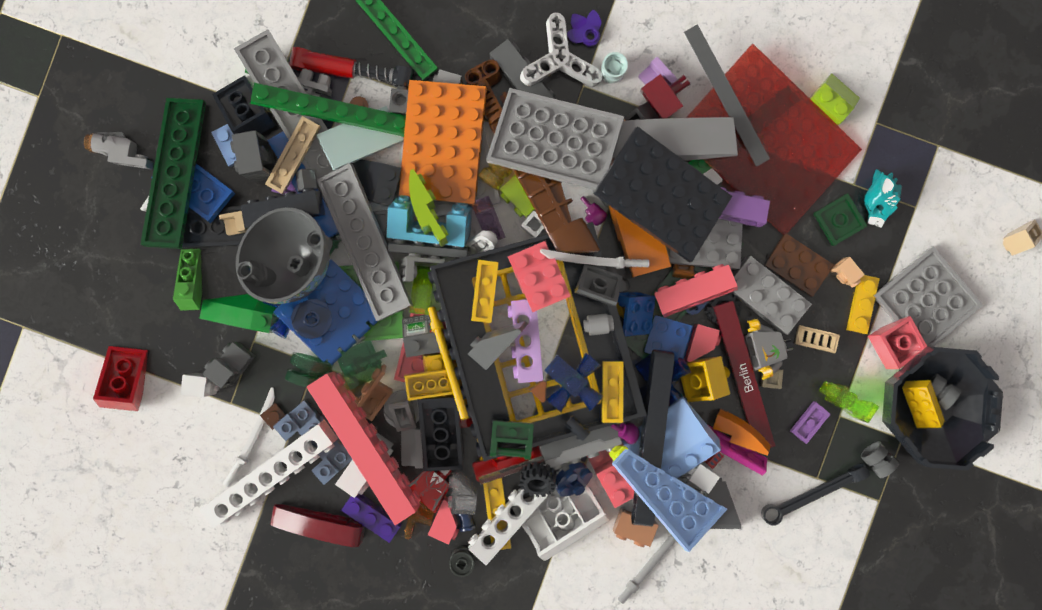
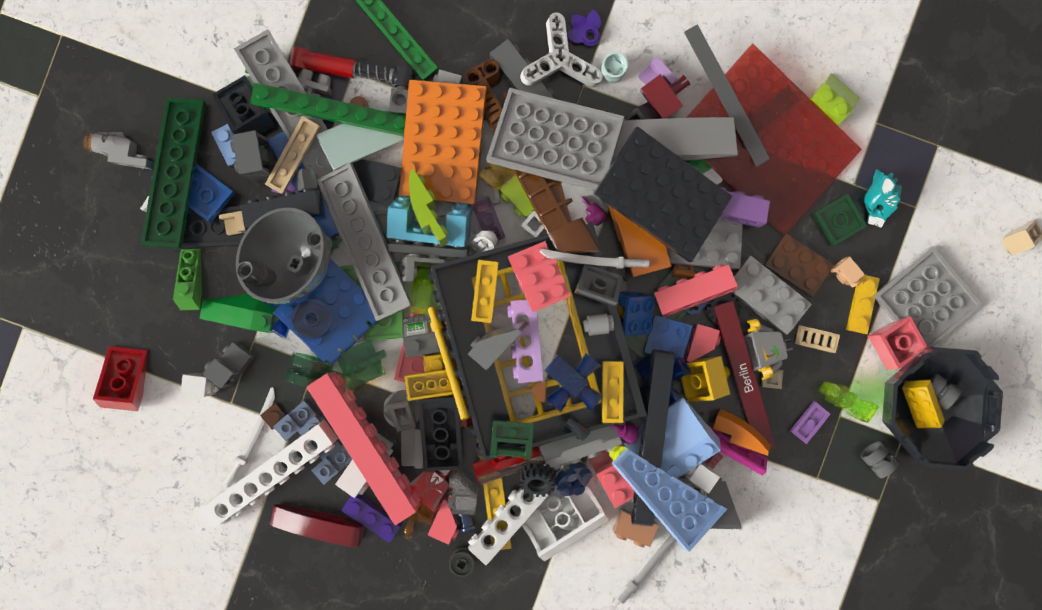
(374, 394): nougat bracket -> none
(854, 474): black piece -> none

